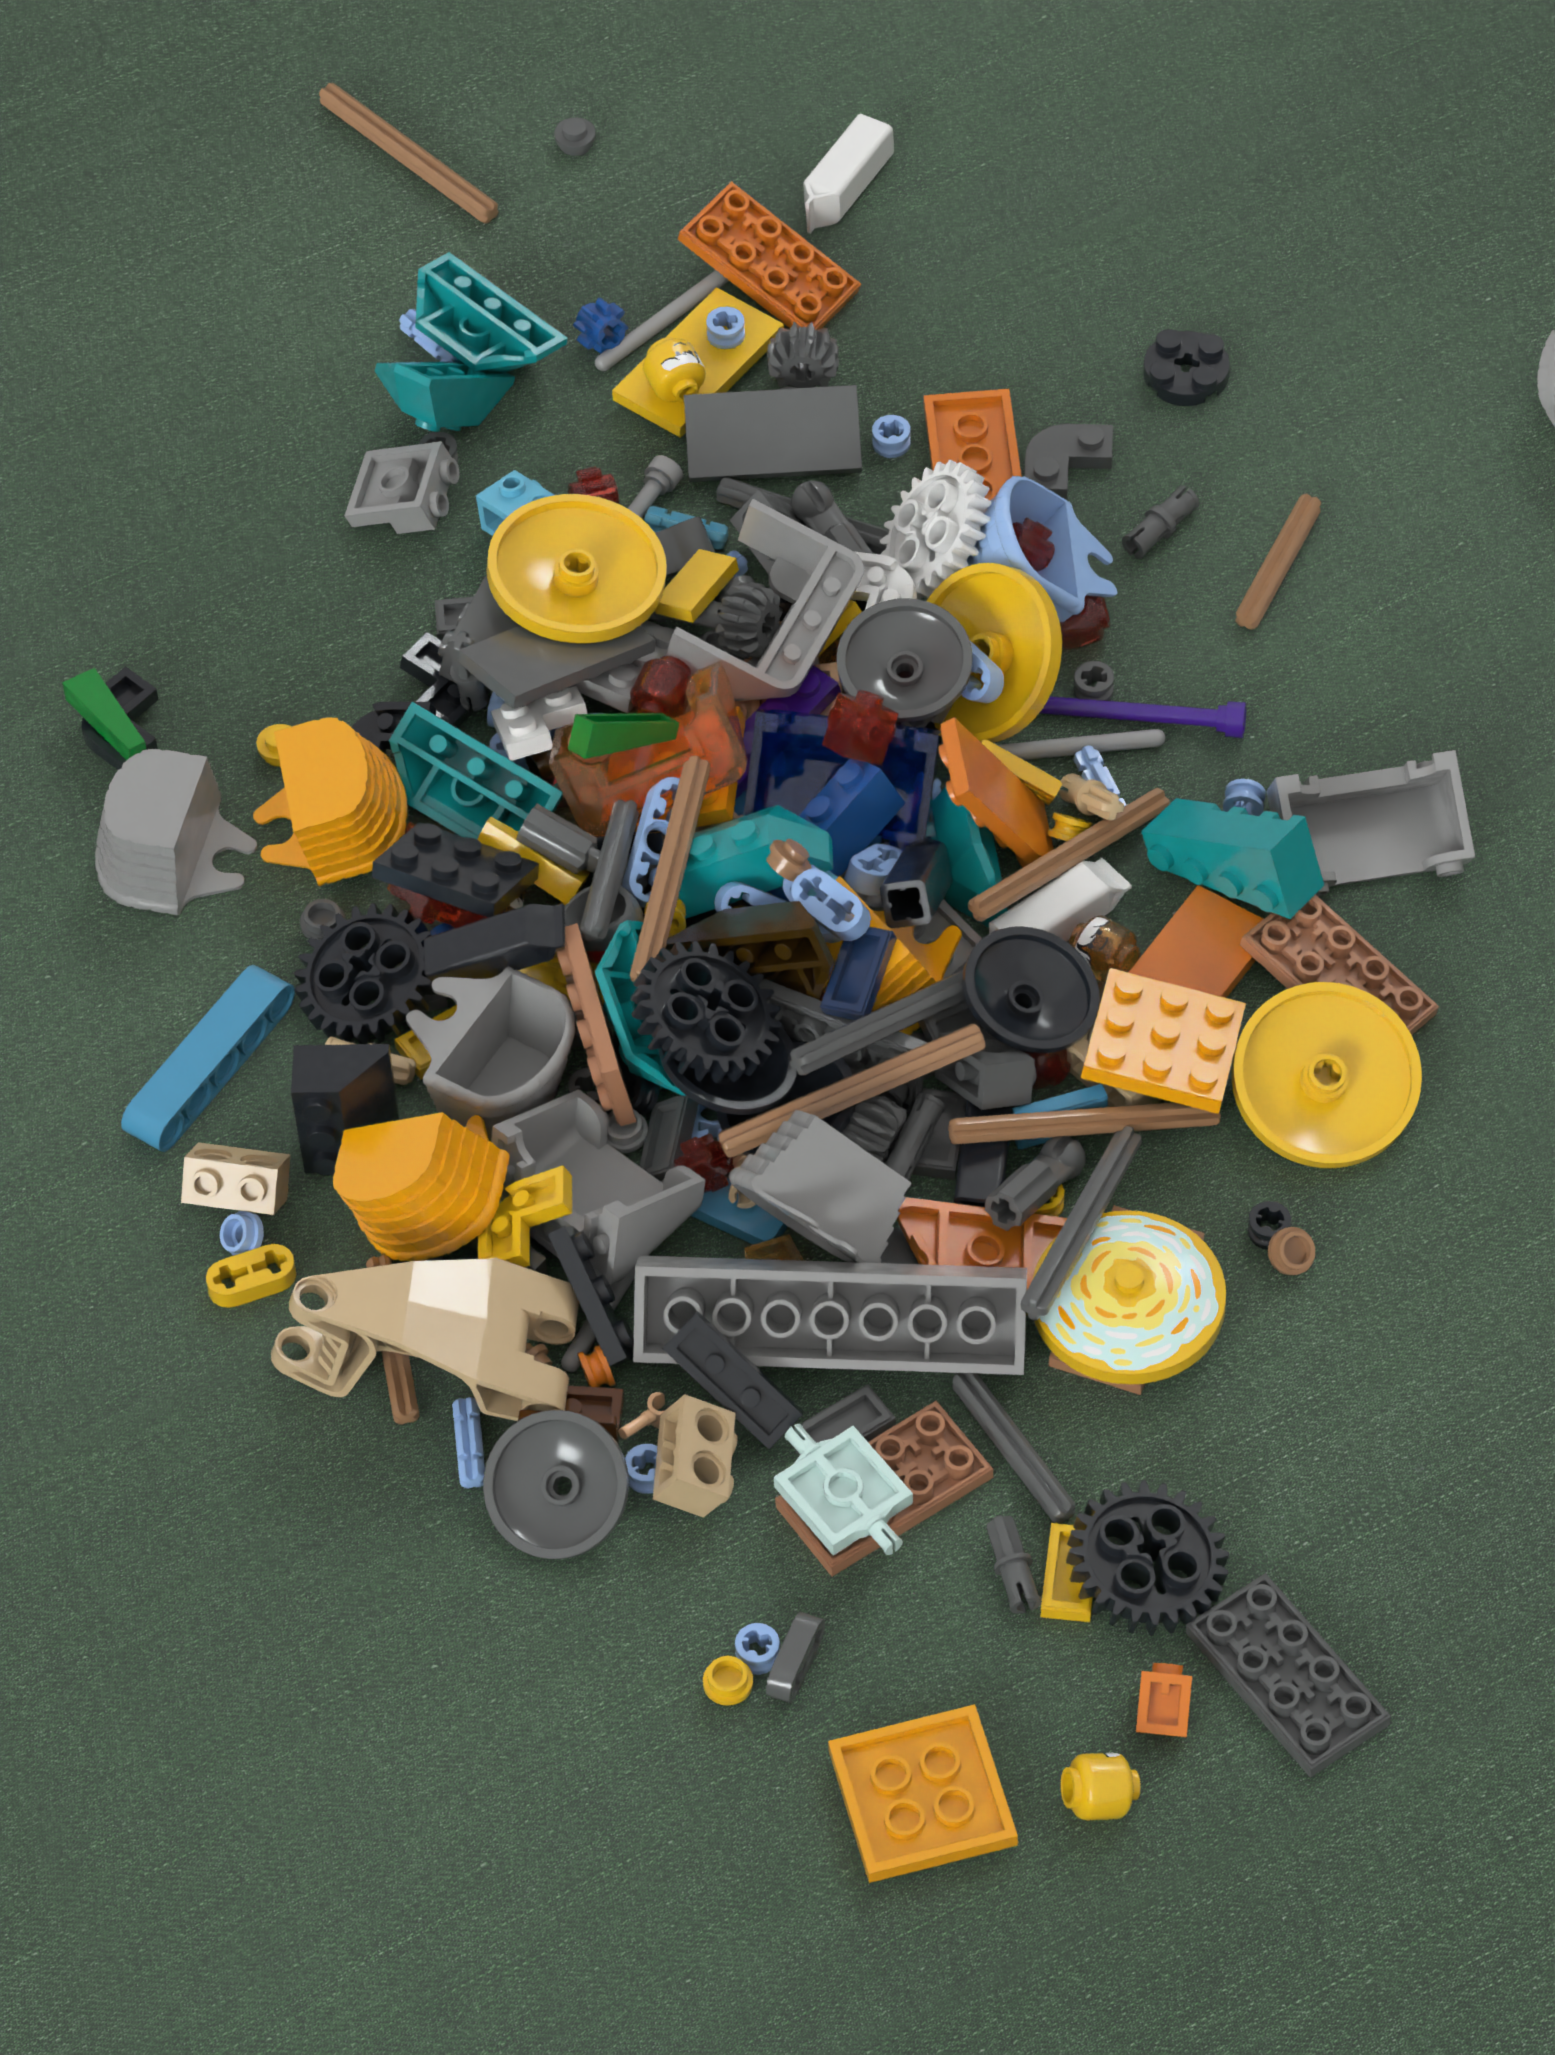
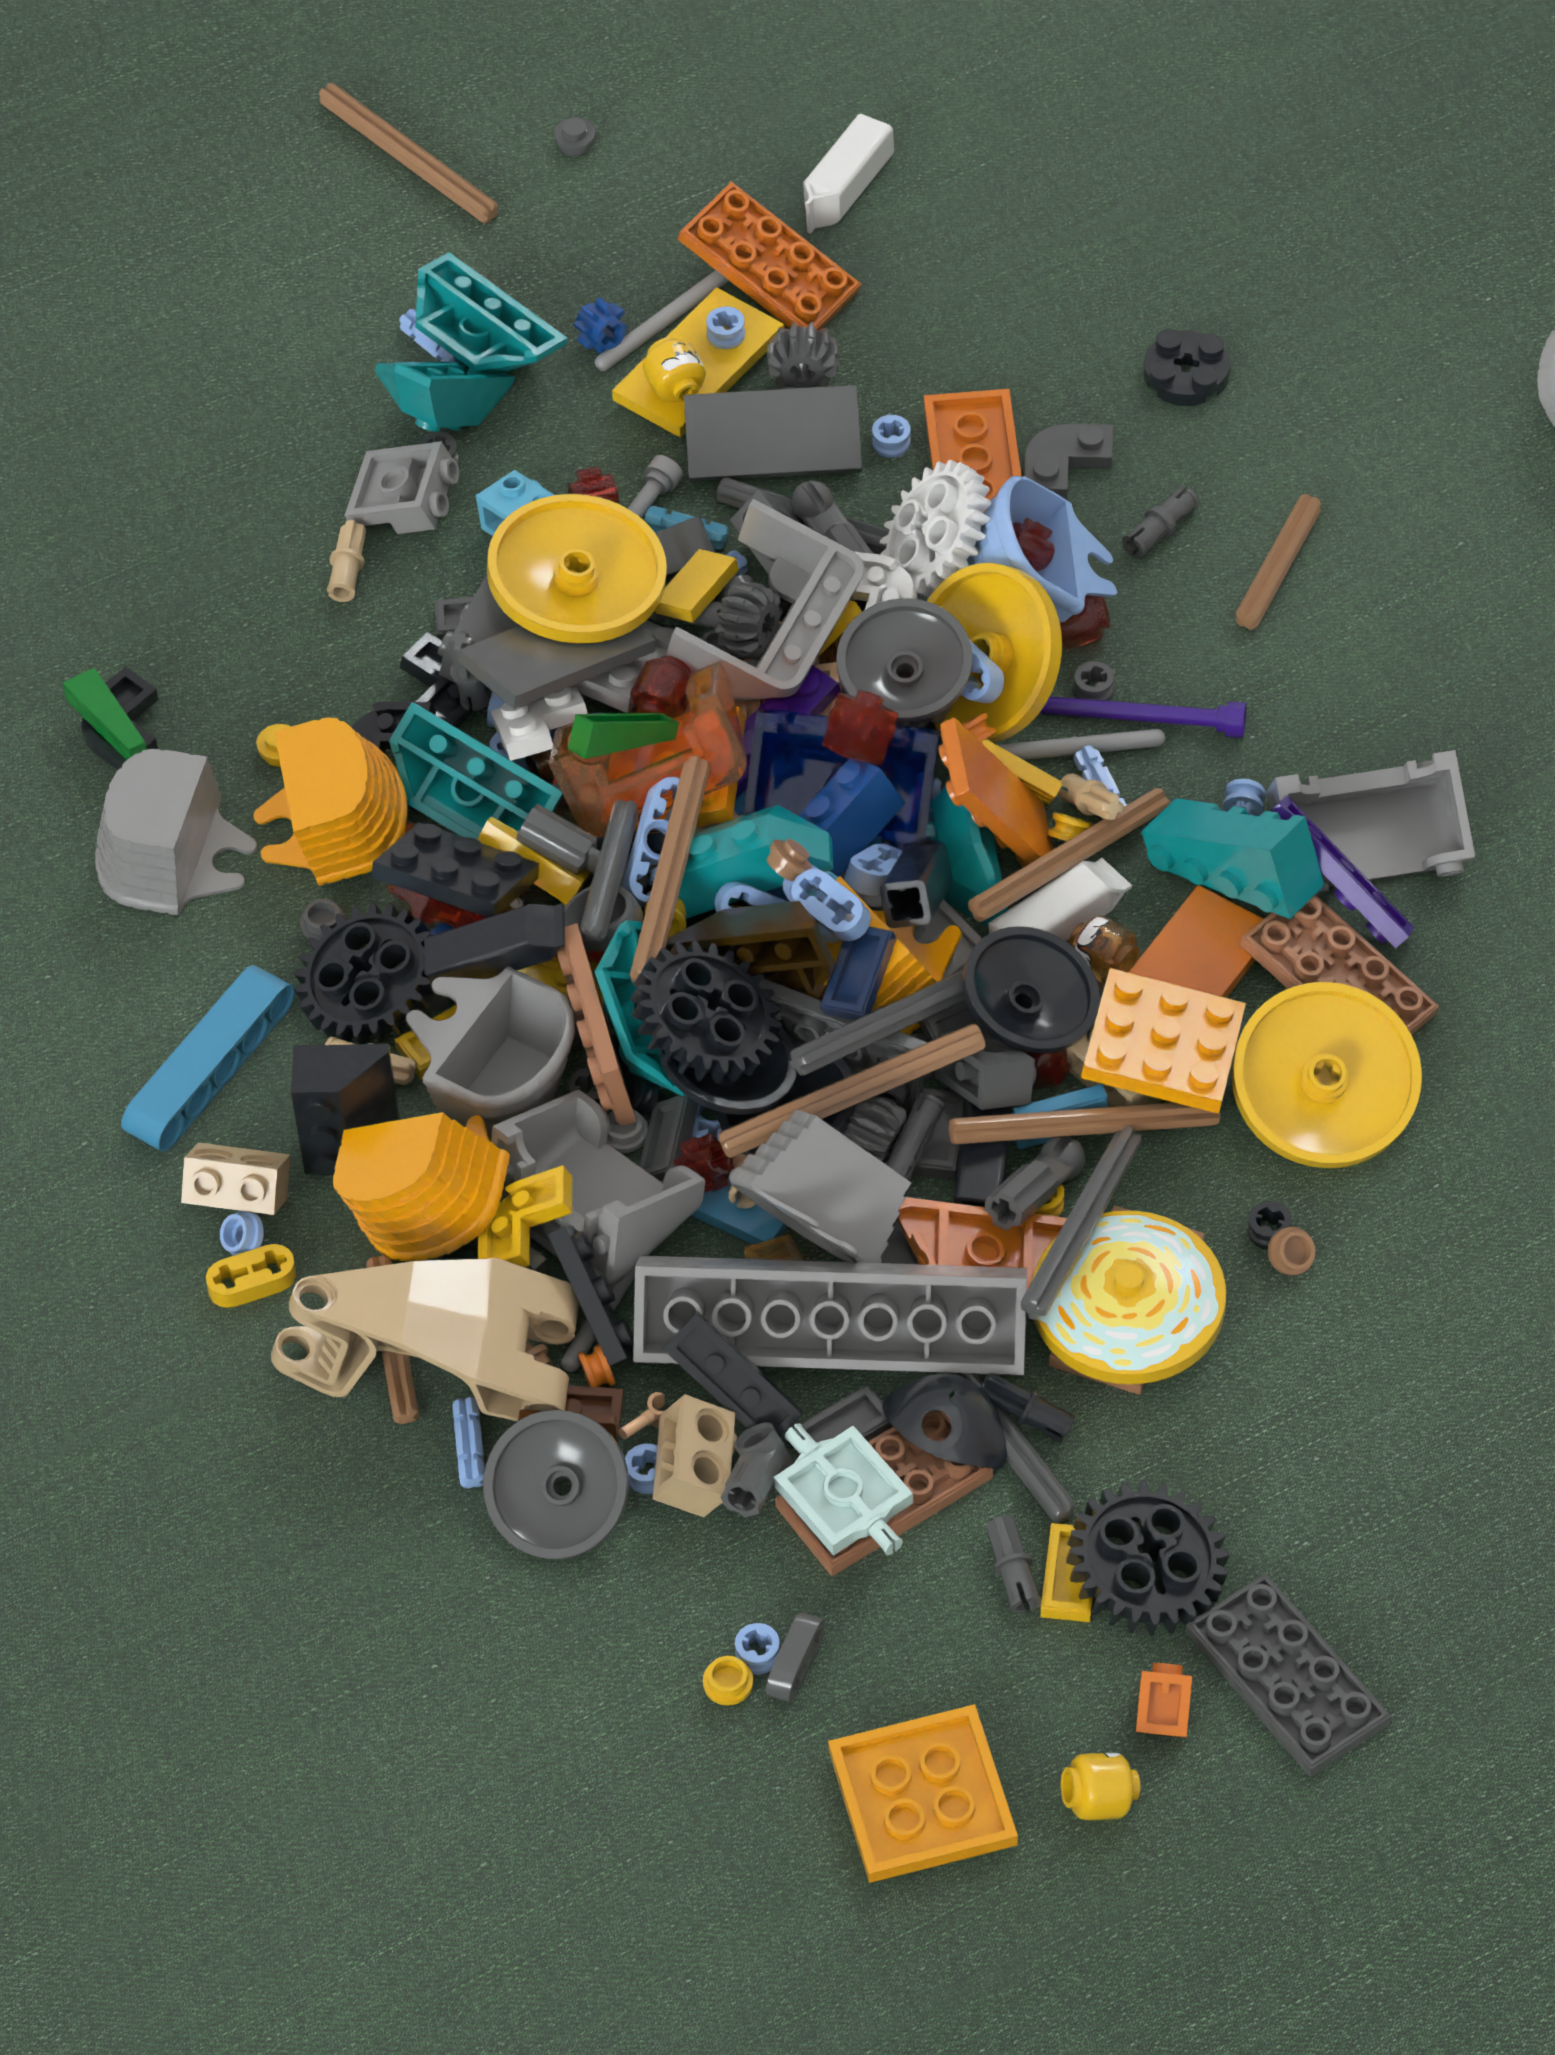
(346, 561): none -> tan axle
(753, 1476): none -> dark grey piece
(976, 1426): none -> black piece
(978, 726): none -> orange bush
(1028, 1407): none -> black axle
(1351, 885): none -> dark purple plate

